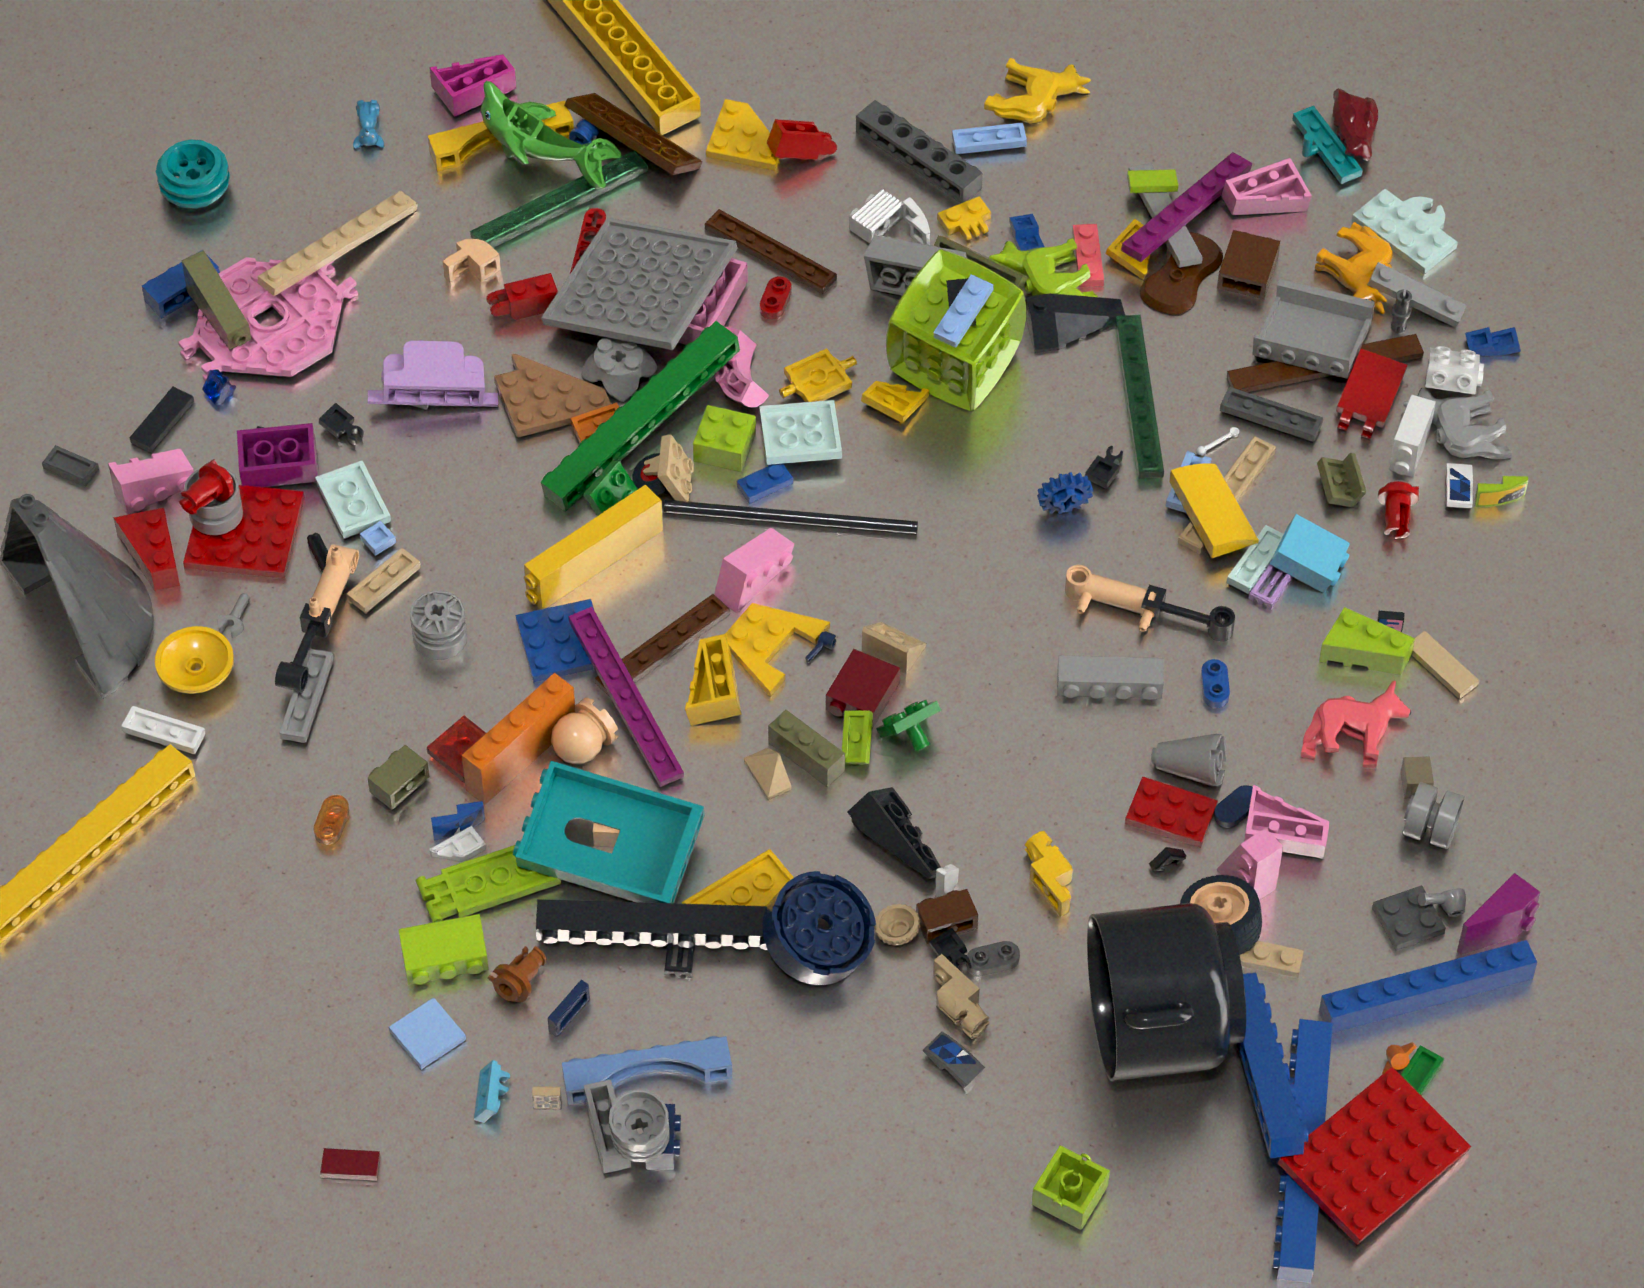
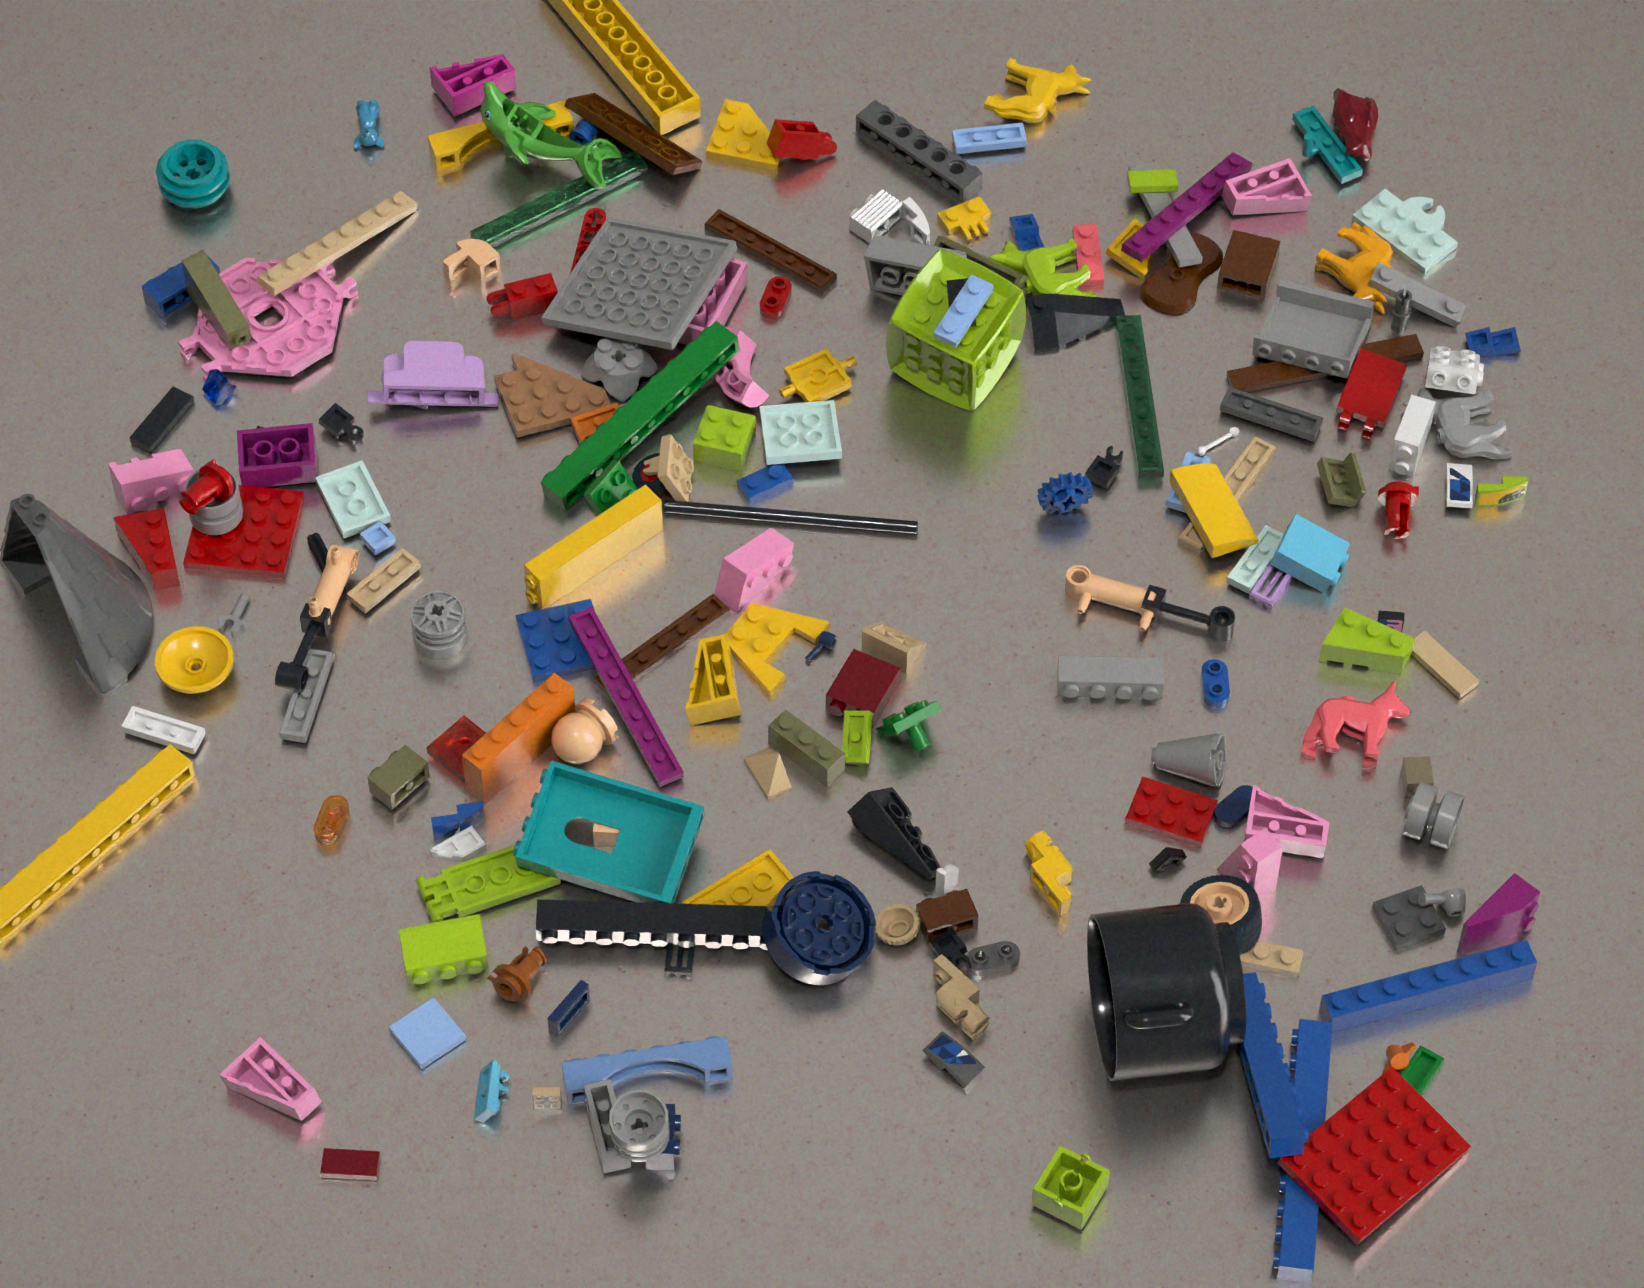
(70, 465): dark grey tile -> none
(271, 1081): none -> bright pink wedge
(894, 399): yellow wing -> none

